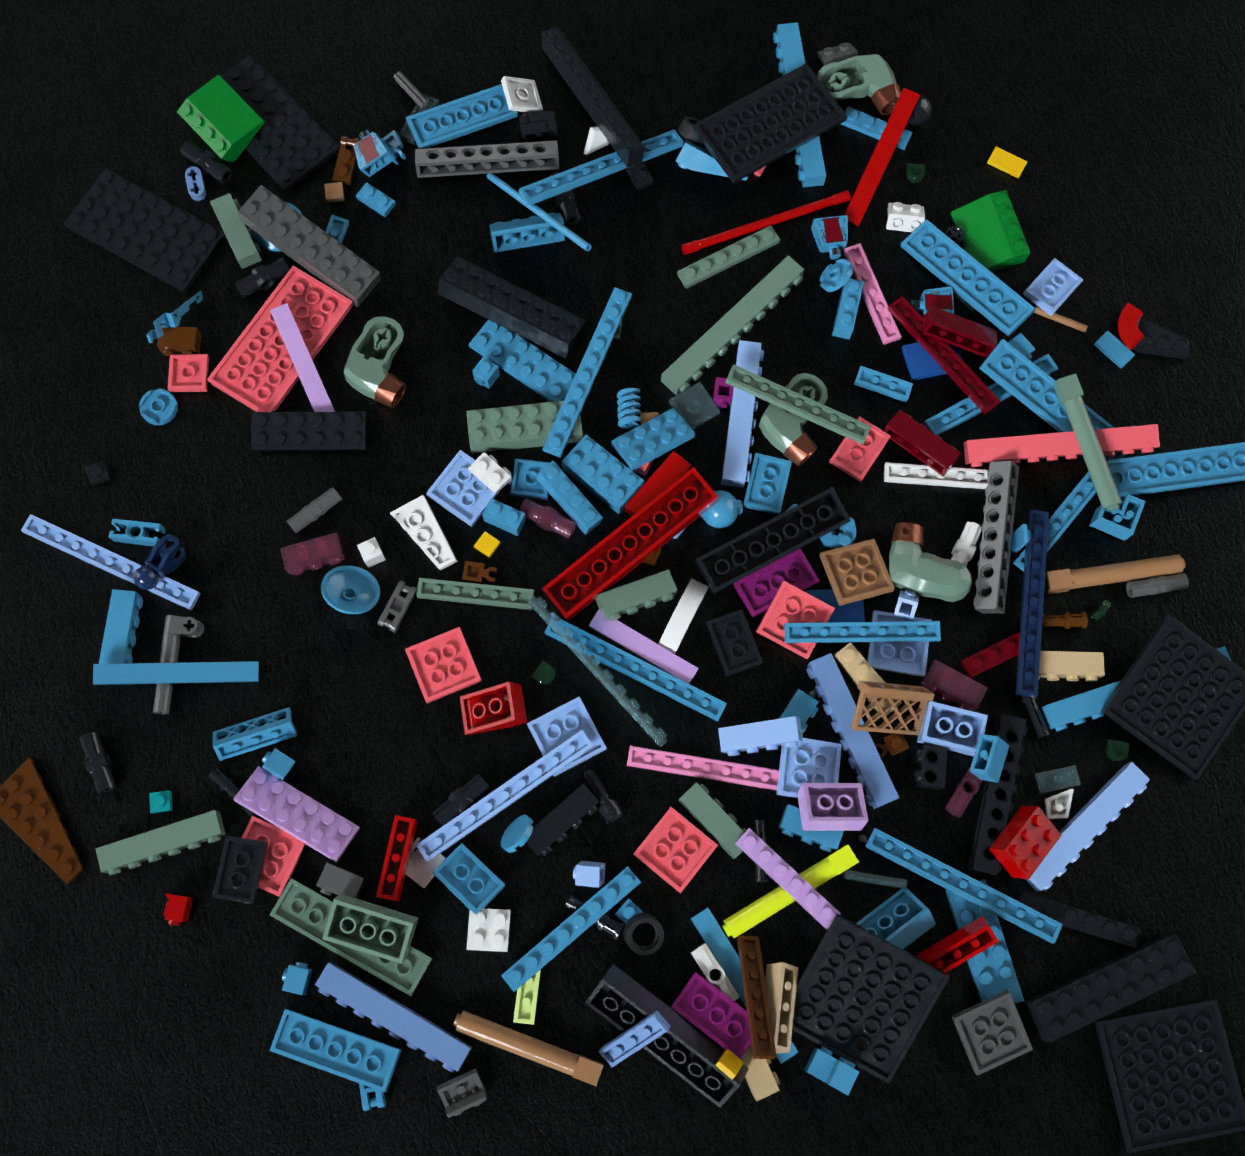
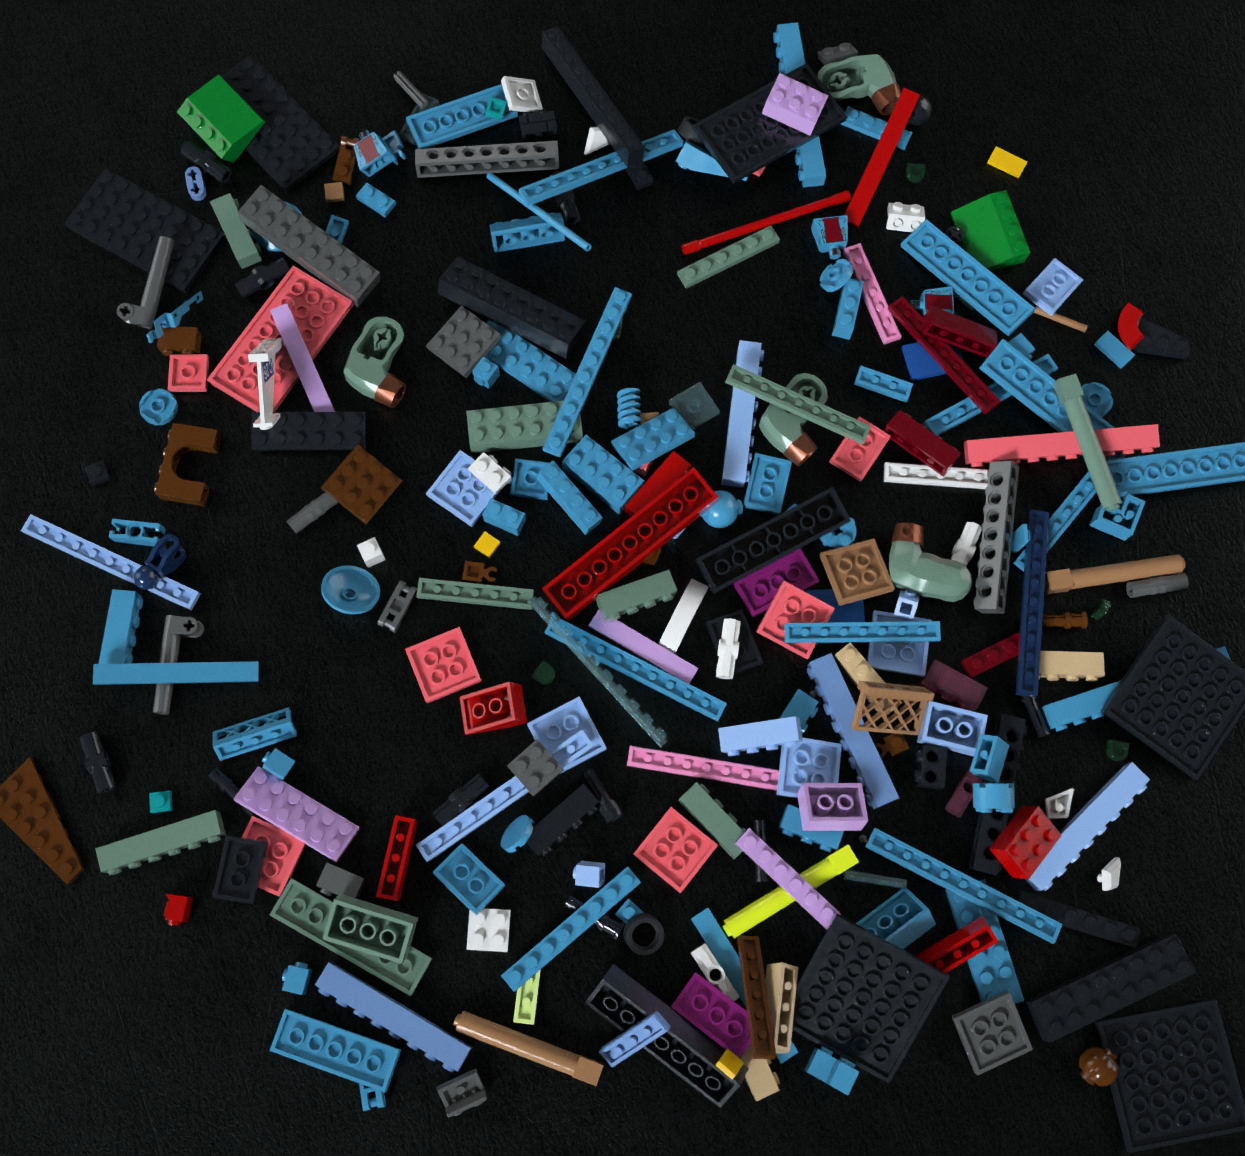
(145, 313): none -> dark grey axle
(181, 441): none -> reddish brown arch
(265, 357): none -> white piece
(312, 554): clear pink brick -> none
(361, 484): none -> reddish brown plate
(419, 869): white sticker -> none
(424, 529): white wing -> none
(463, 341): none -> dark grey plate
(495, 108): none -> teal plate
(535, 767): none -> dark grey plate
(548, 518): clear pink piece -> none
(722, 388): magenta brick -> none
(728, 649): none -> white piece
(732, 325): sand green brick -> none
(794, 104): none -> lavender brick
(993, 796): none -> dark azure brick
(1057, 779): clear light blue plate -> none
(1097, 398): none -> dark azure tile
(1098, 1066): none -> reddish brown plant
(1110, 874): none -> white piece

